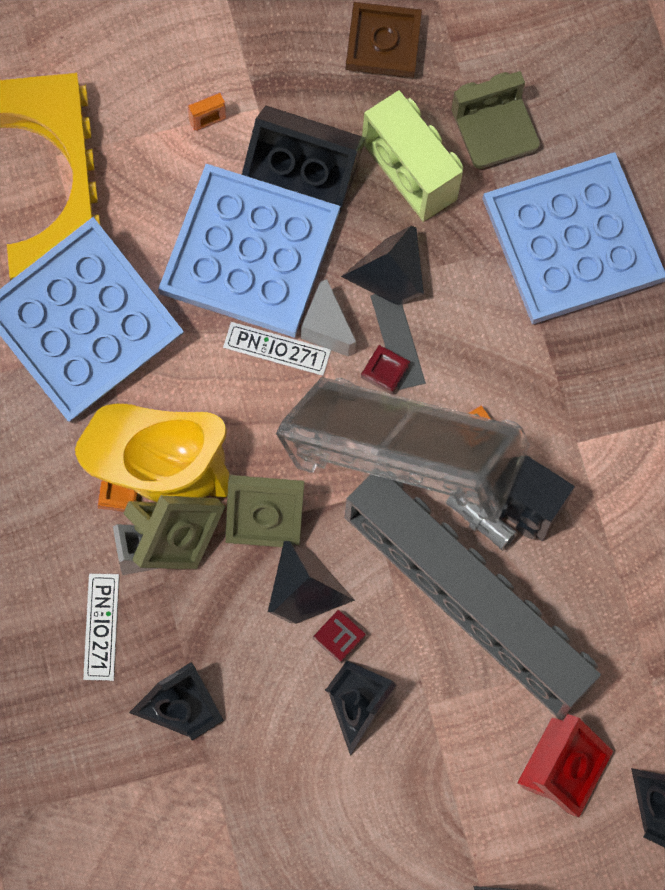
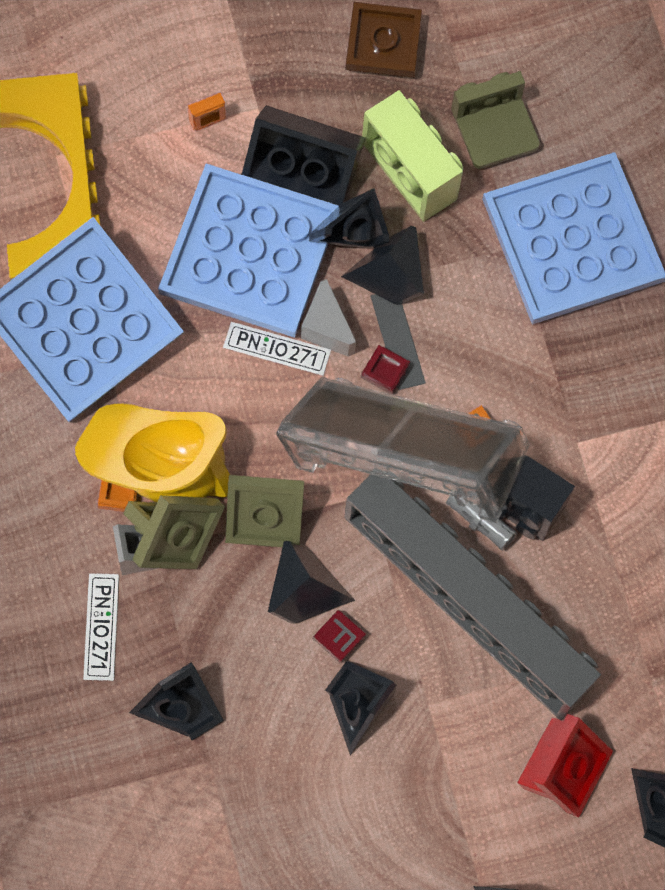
(354, 224): none -> black slope

